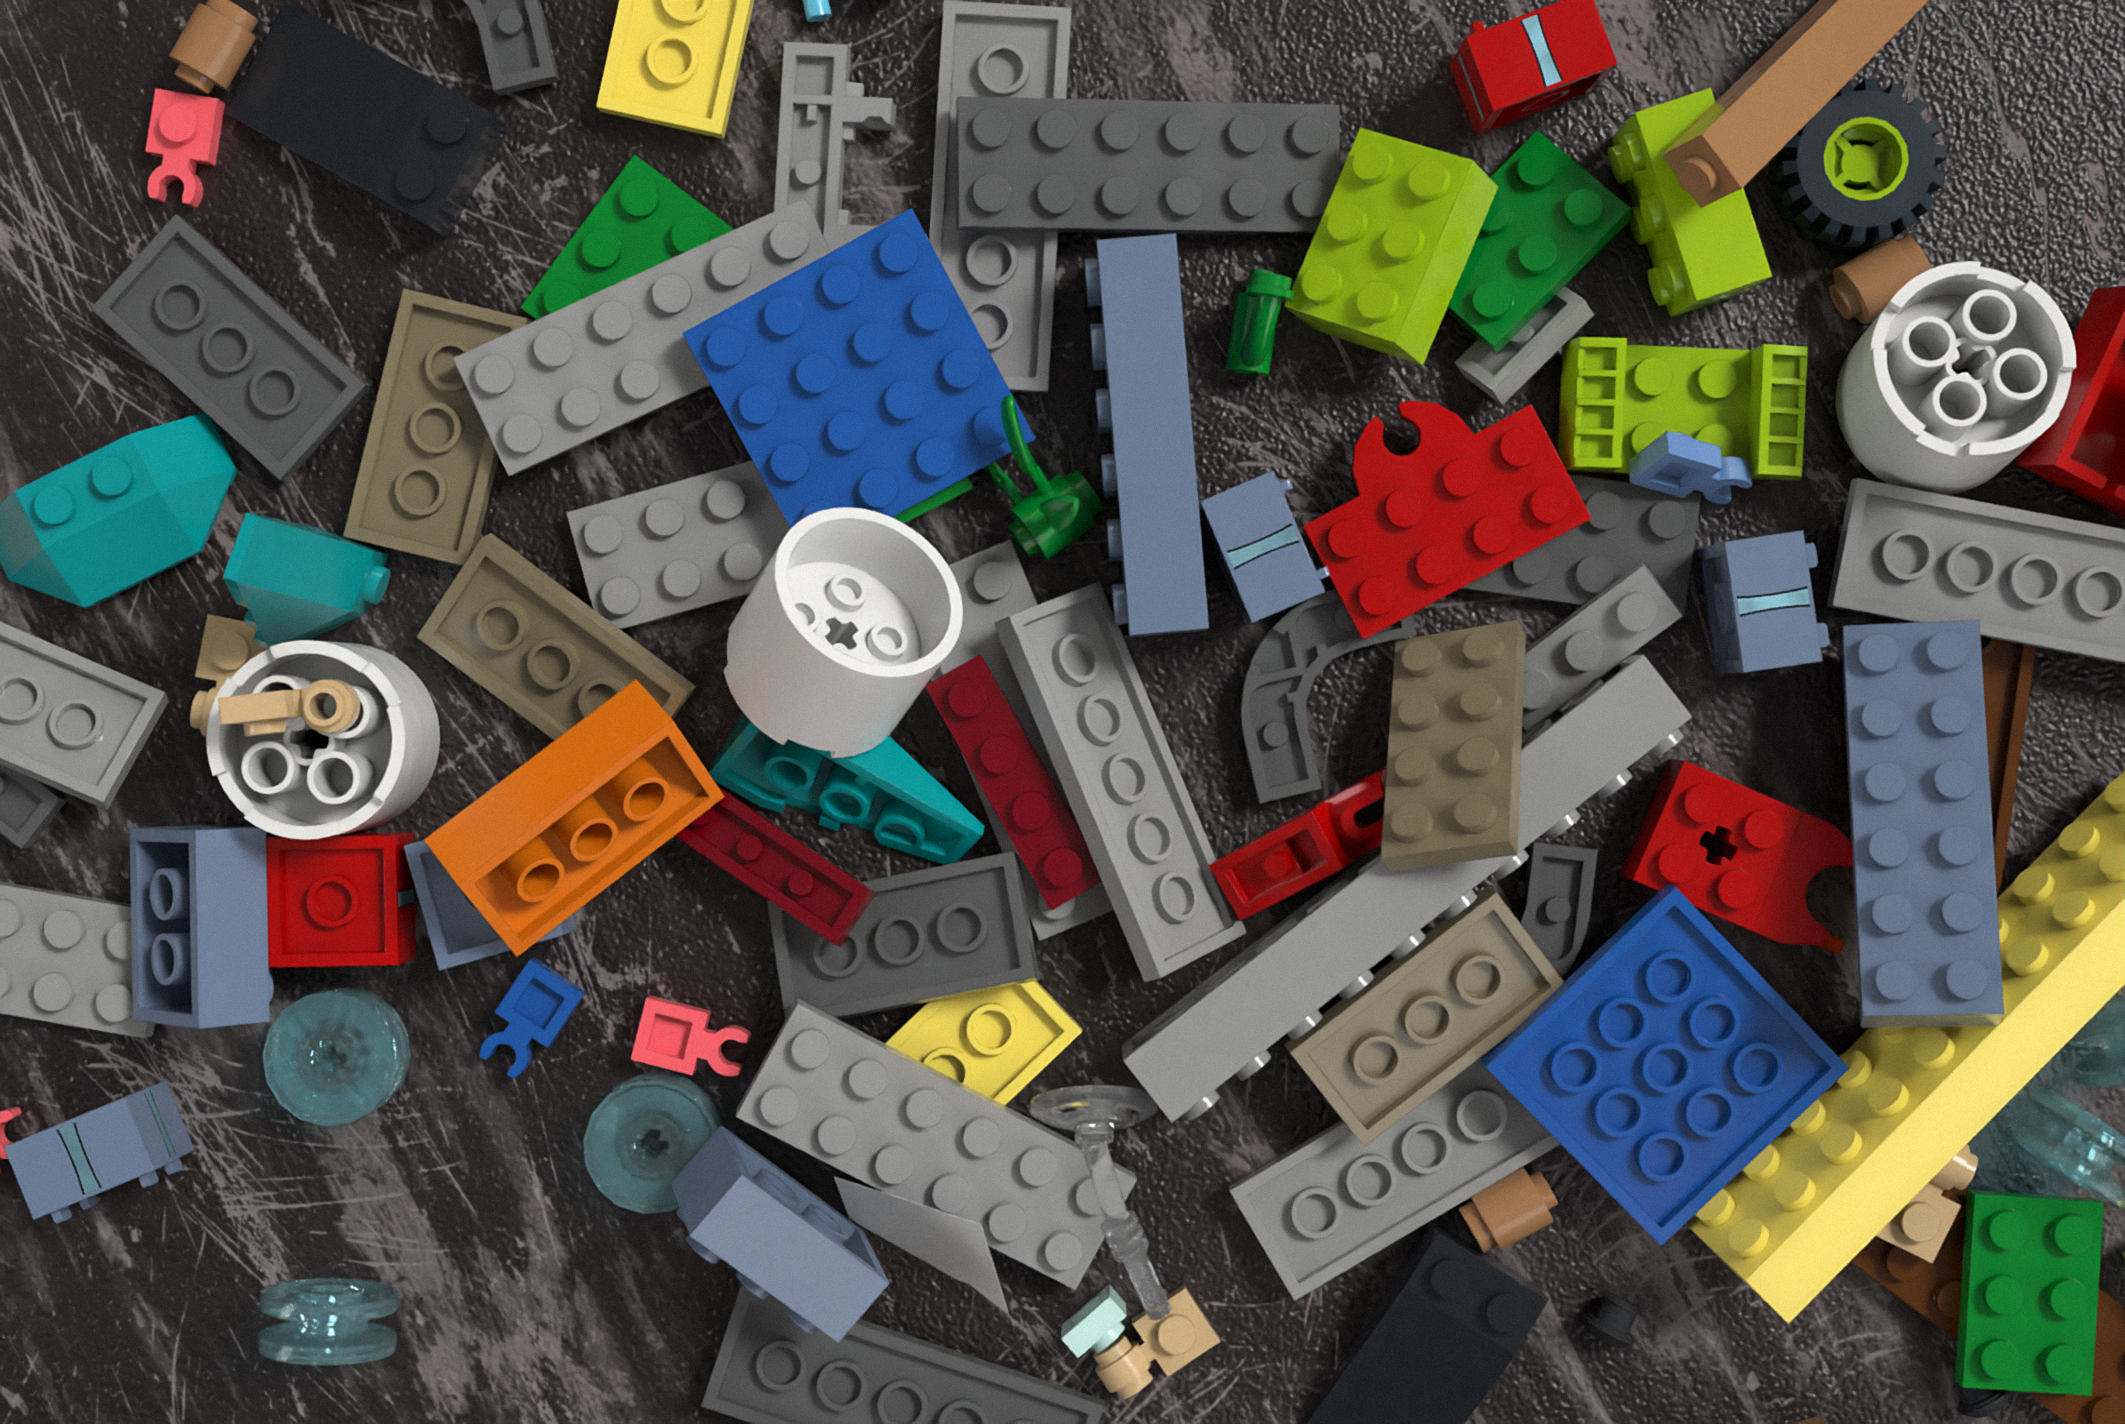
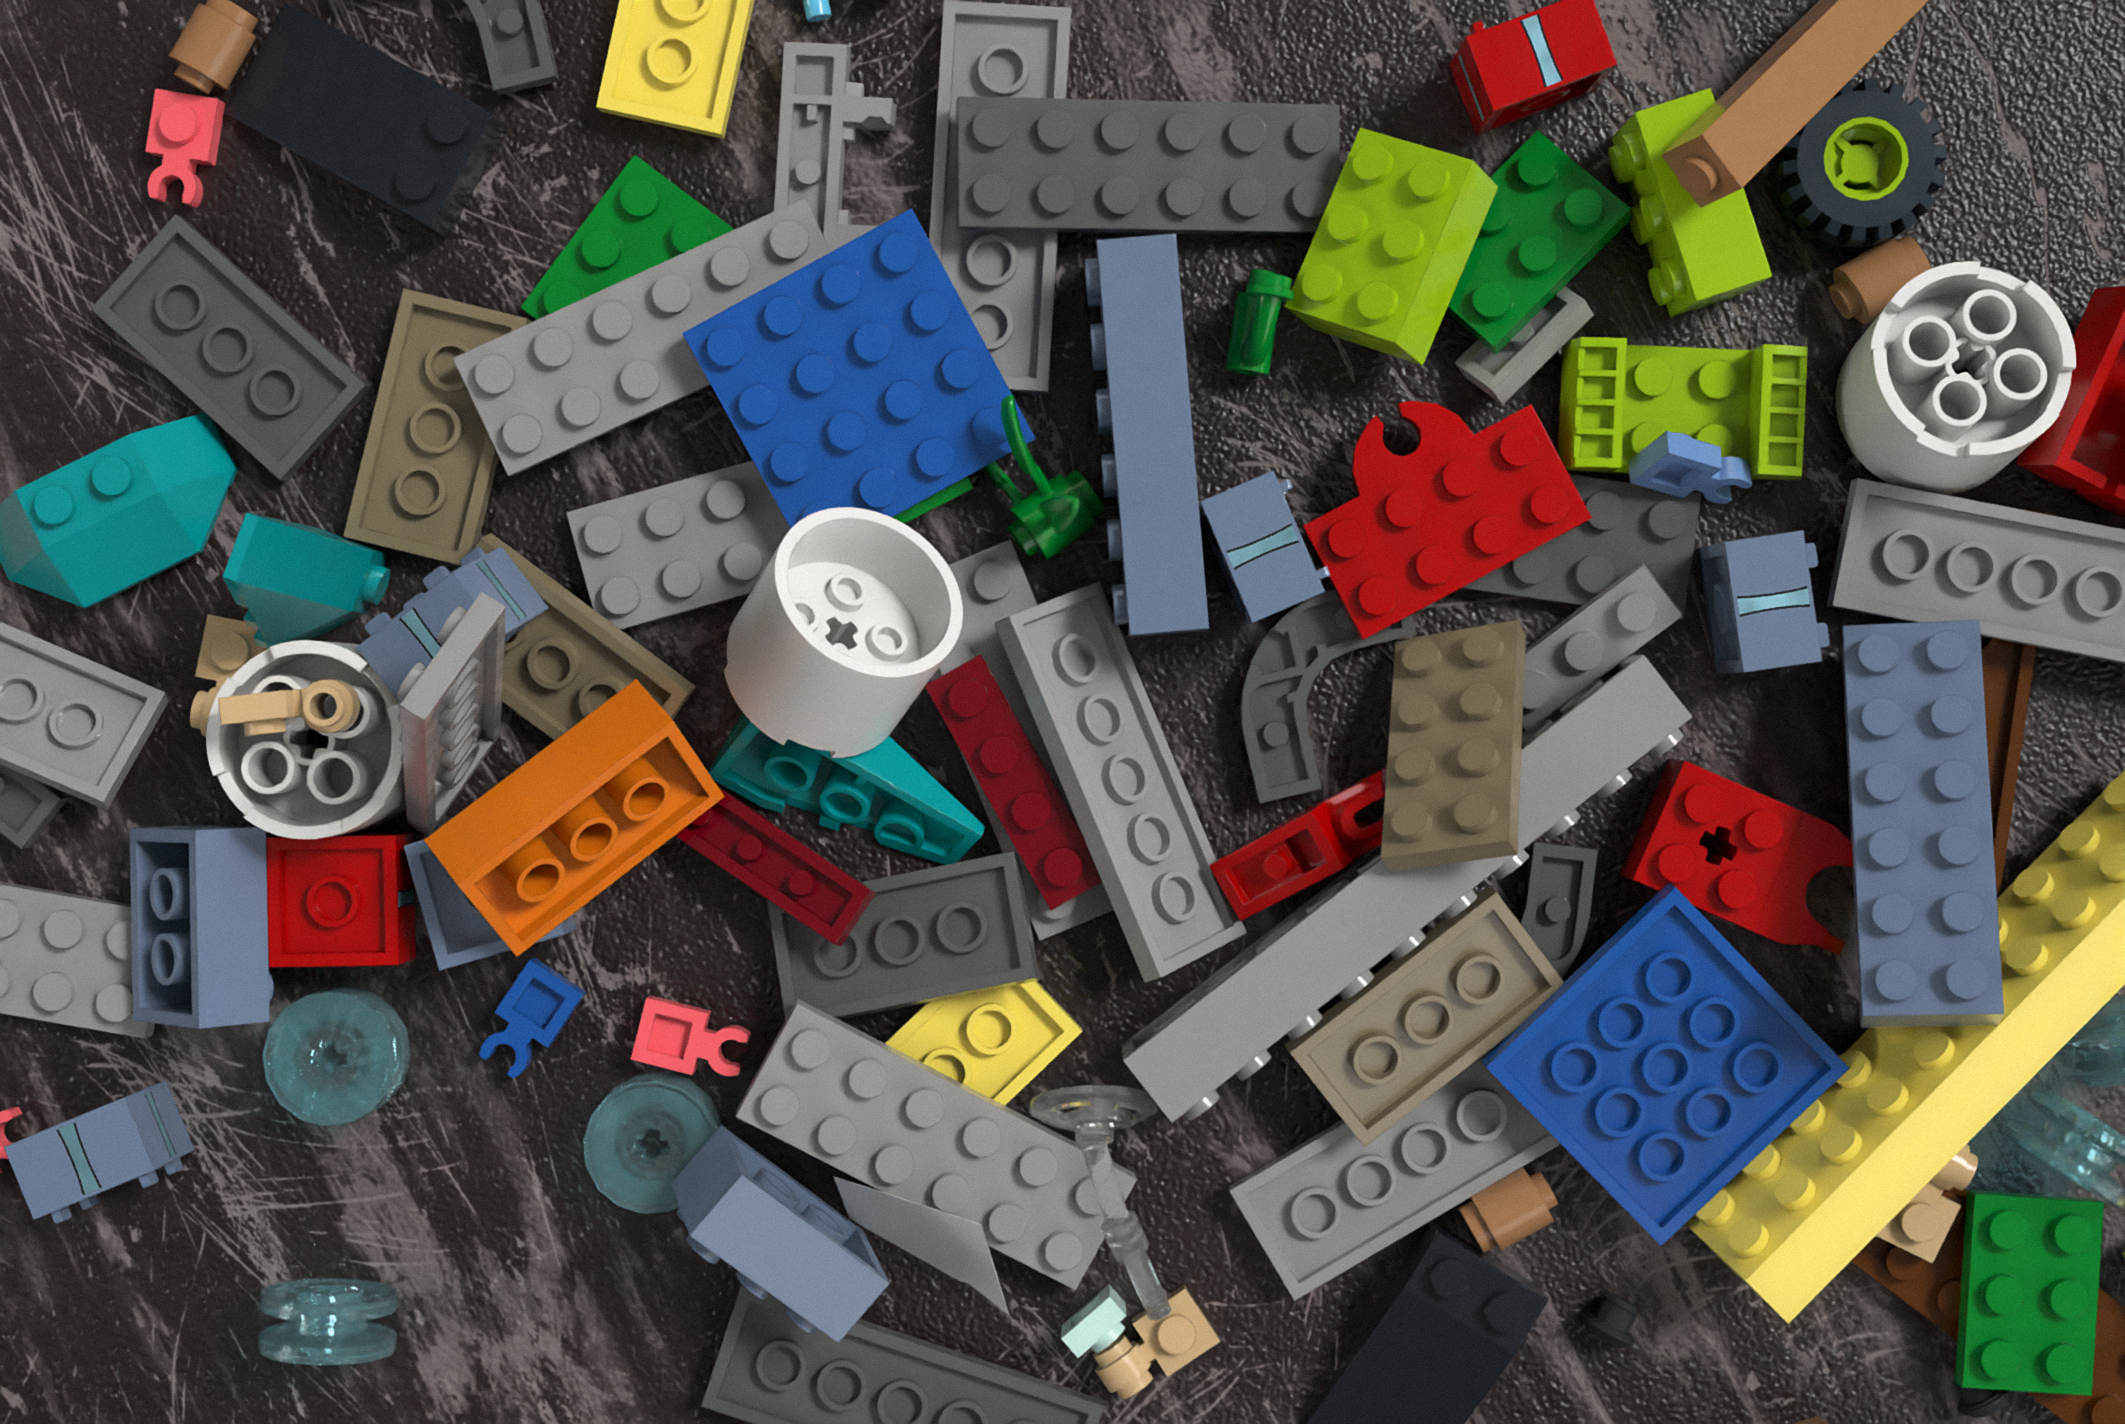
(412, 635): none -> sand blue container
(452, 711): none -> light grey plate

